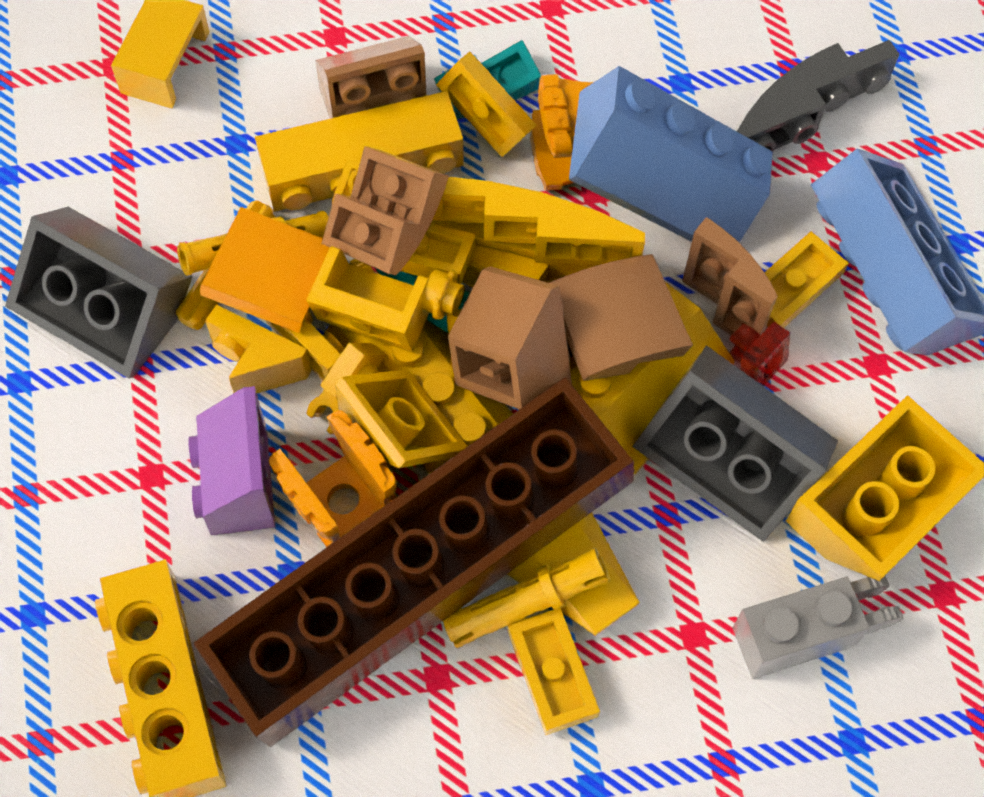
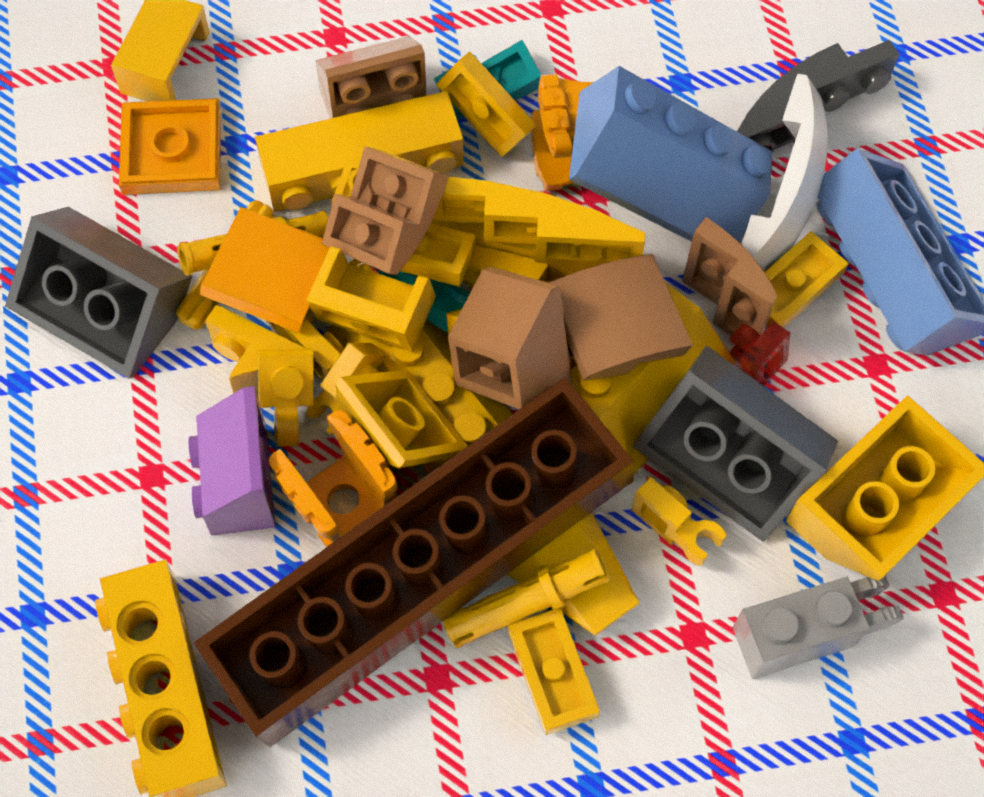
(170, 146): none -> light orange tile
(285, 383): none -> yellow plate
(442, 294): yellow plate -> none
(668, 516): none -> yellow plate
(806, 119): none -> white slope

